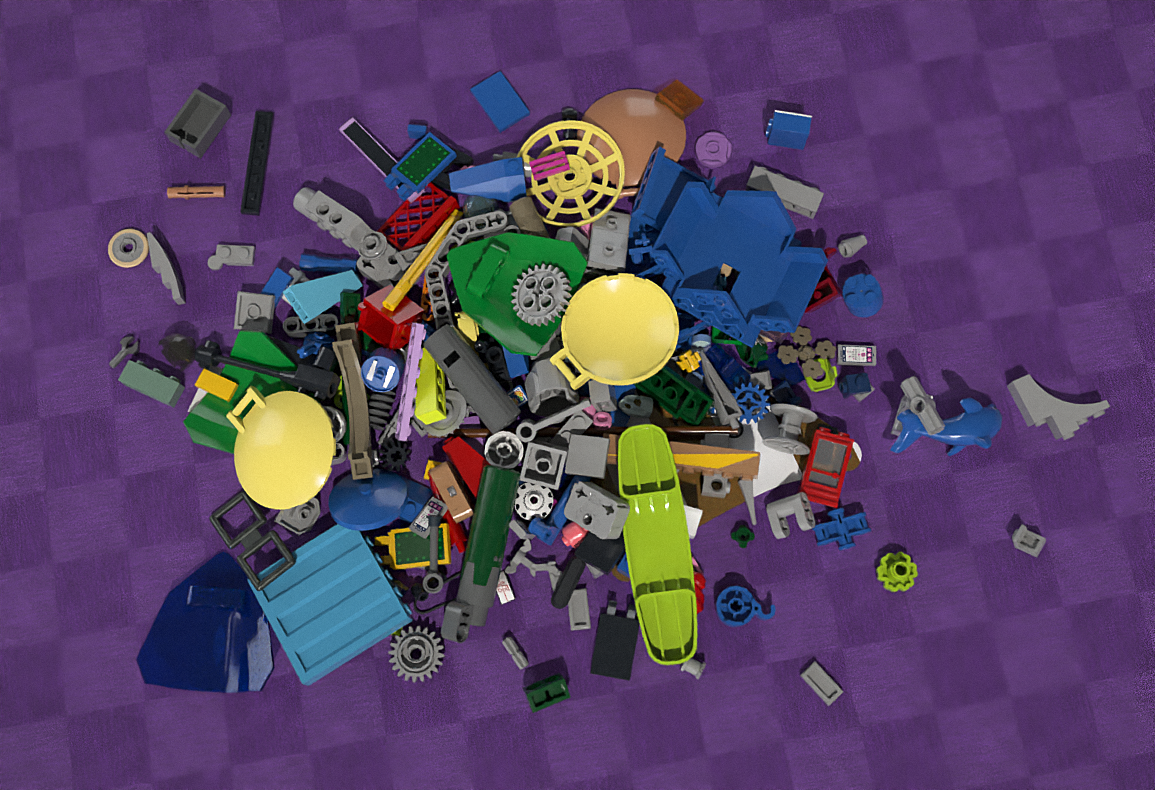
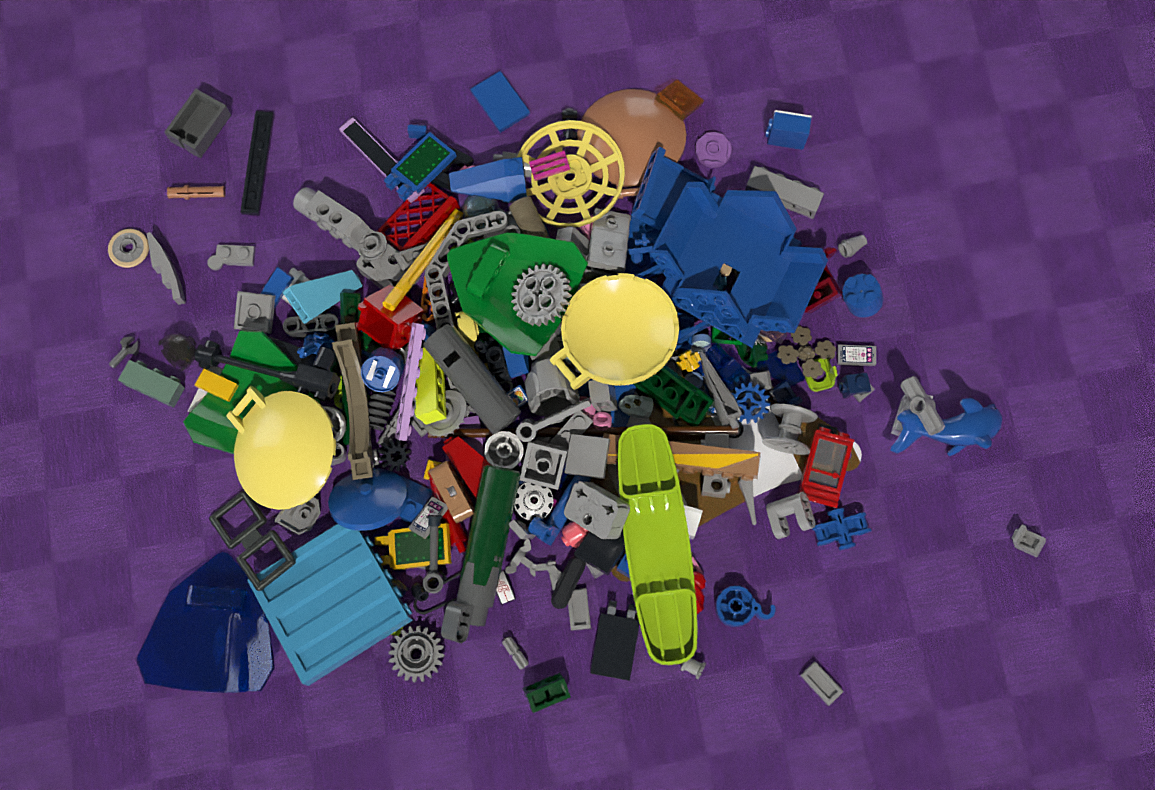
(314, 263): blue axle -> none
(743, 531): dark green plate -> none
(896, 572): lime plant -> none
(1040, 407): light grey arch -> none

